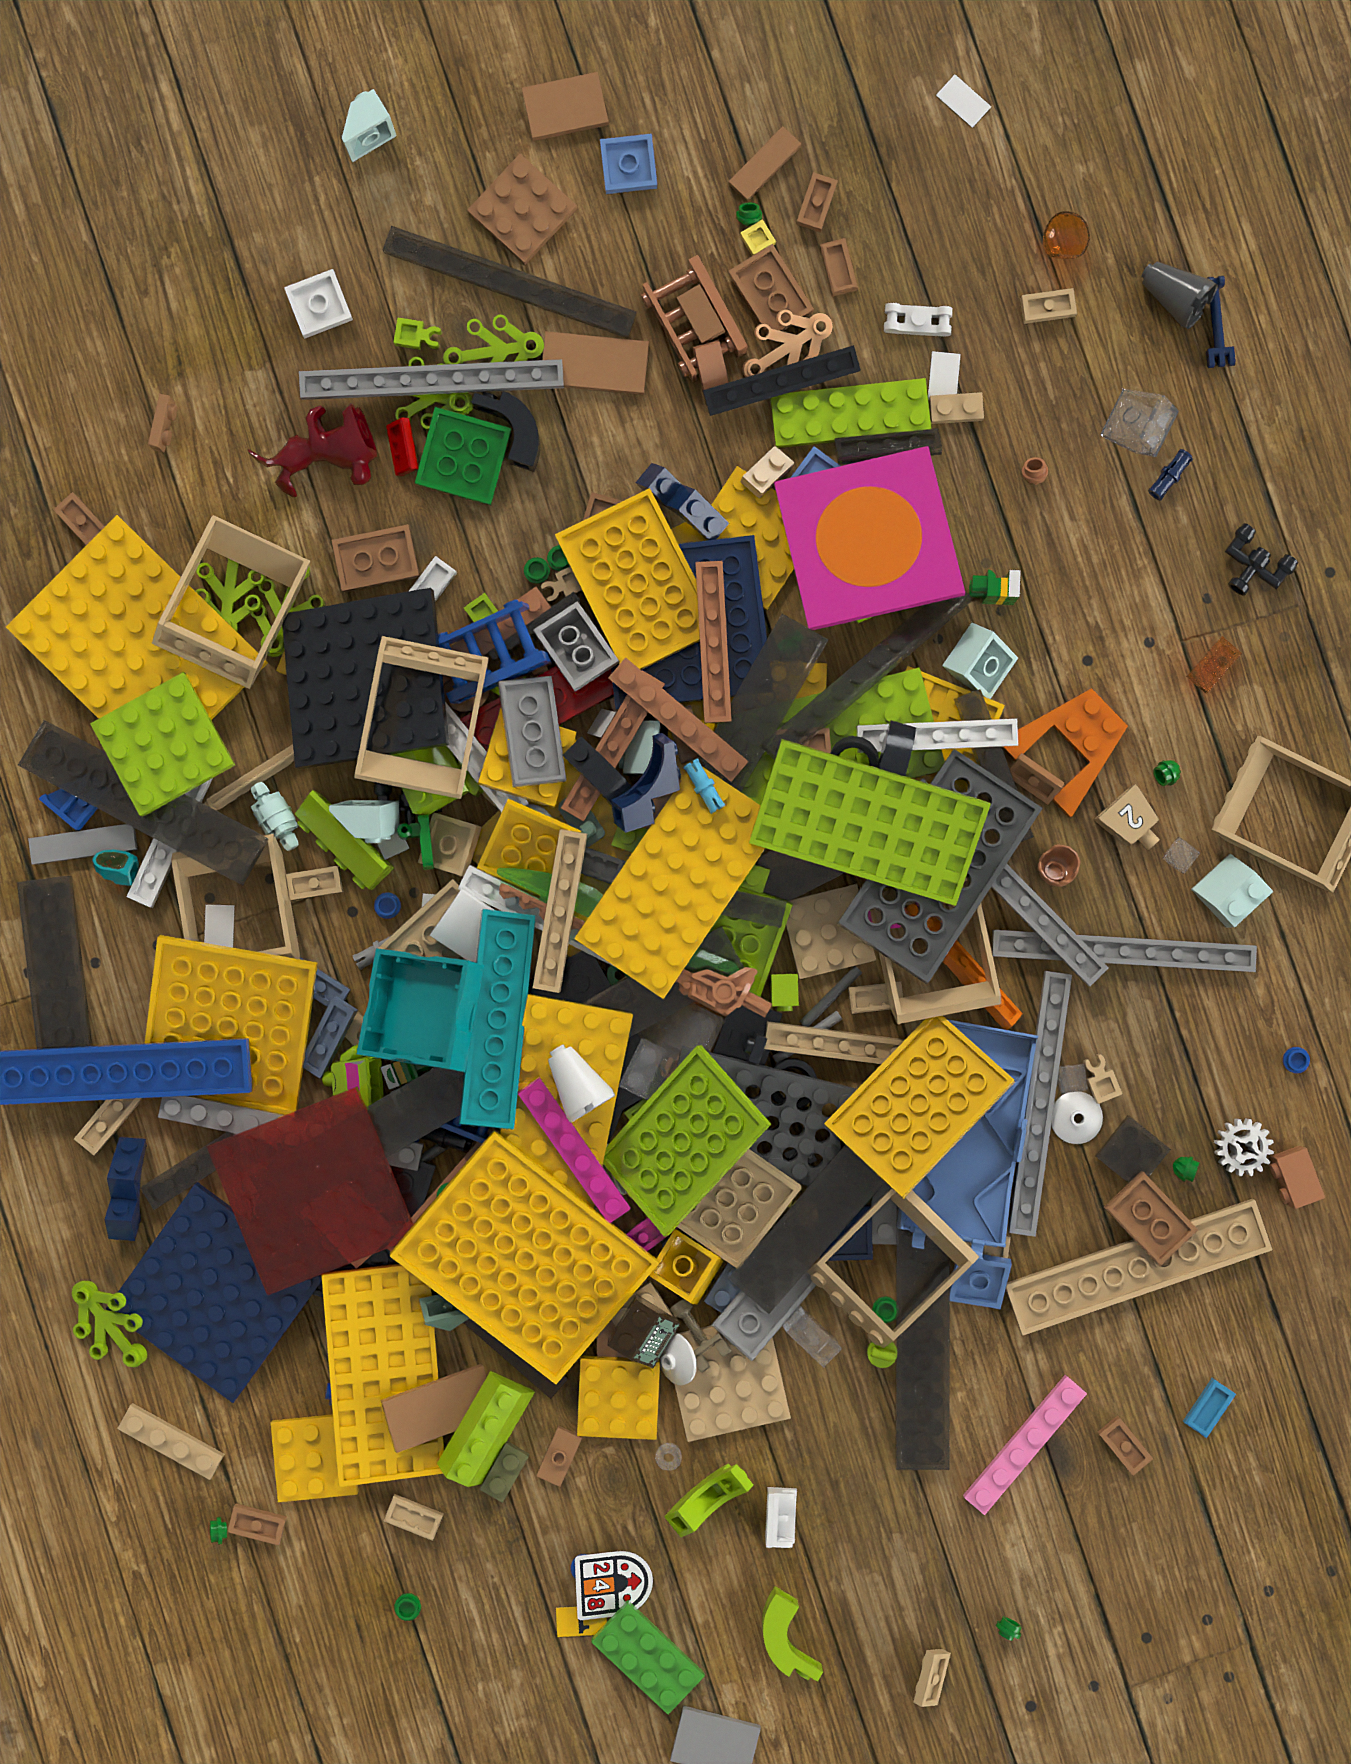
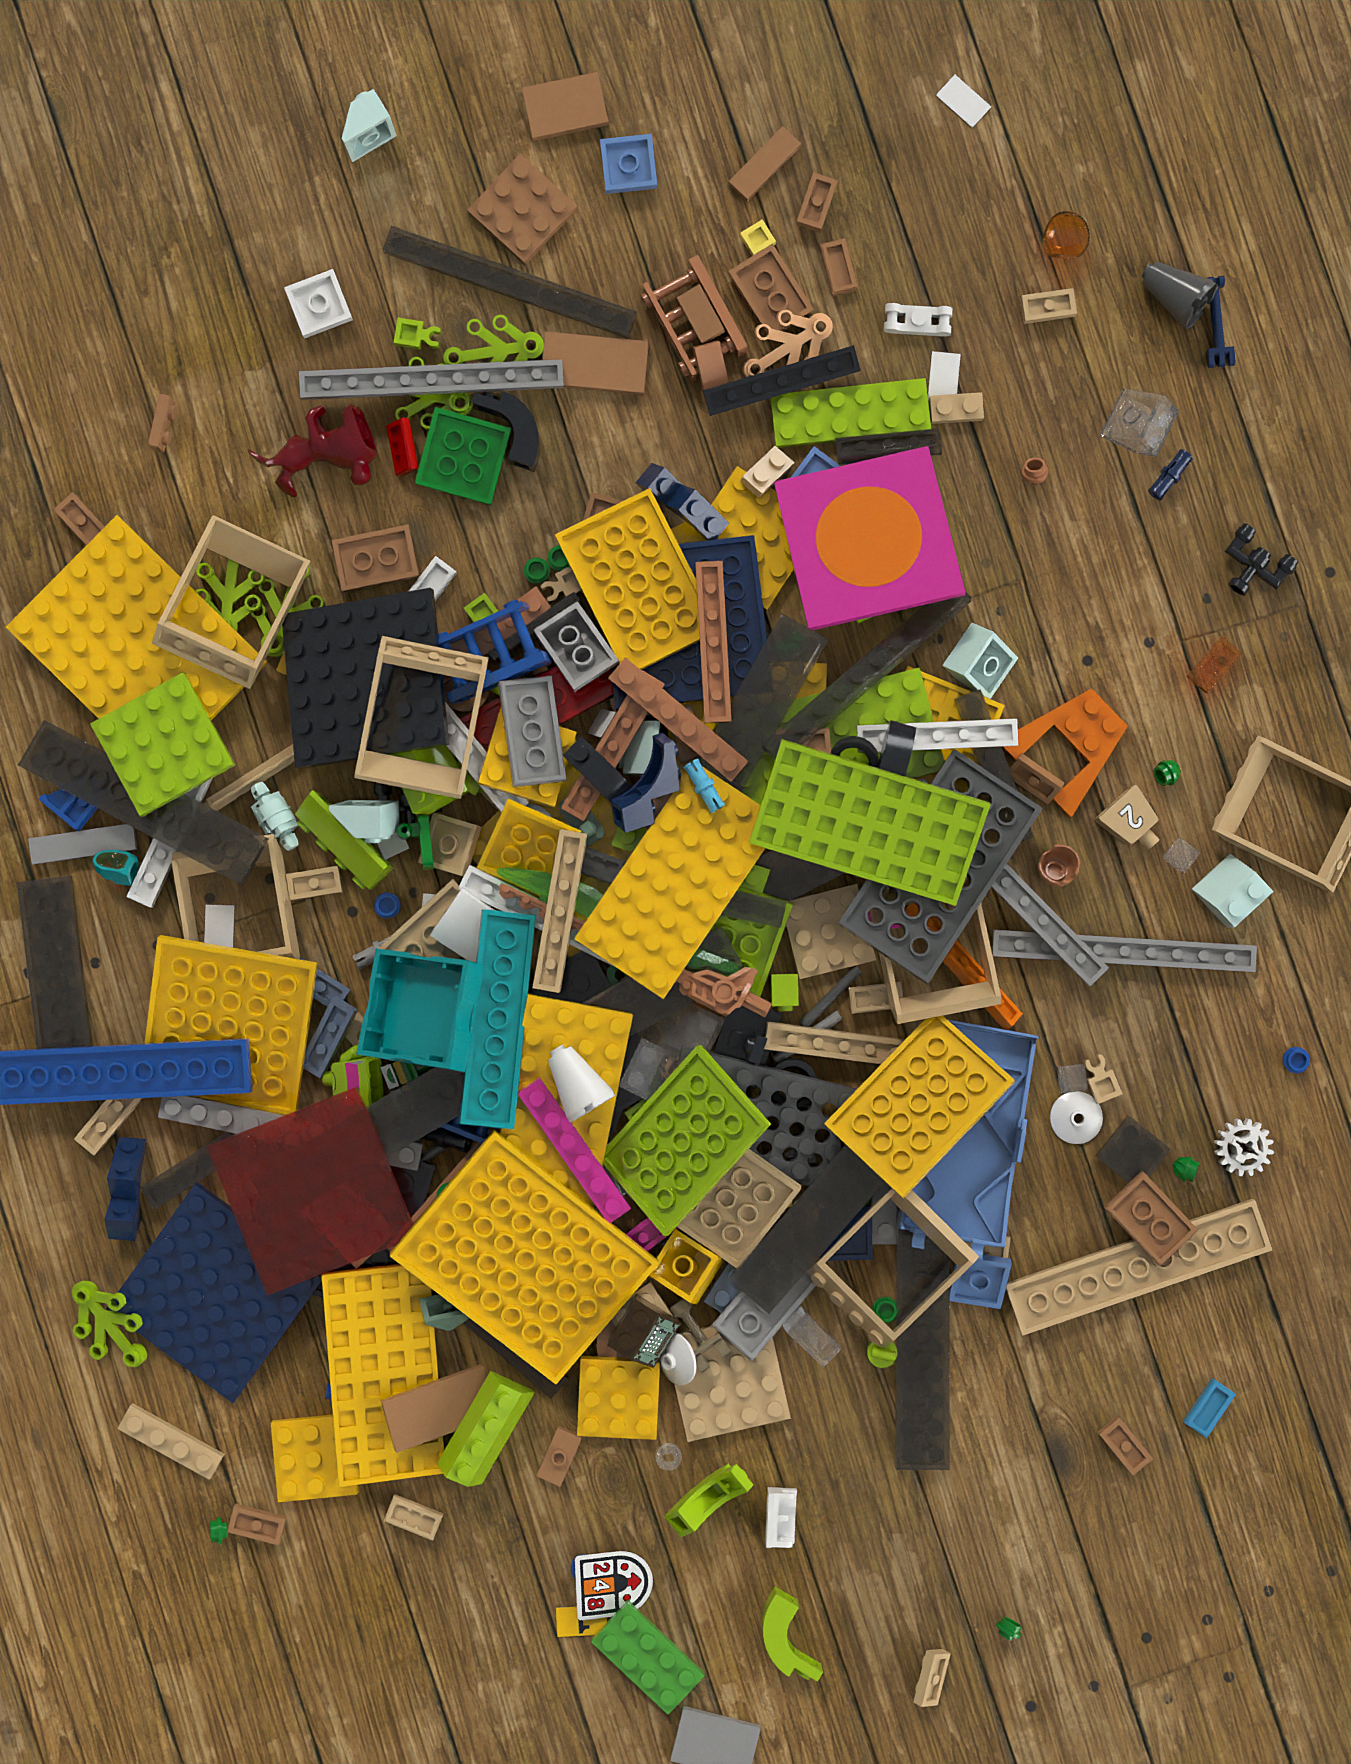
(407, 1606): green plate -> none
(504, 1471): olive plate -> none
(749, 214): green plate -> none
(996, 590): green hips -> none
(1024, 1444): bright pink plate -> none
(1040, 1103): light grey plate -> none
(1296, 1177): nougat brick -> none

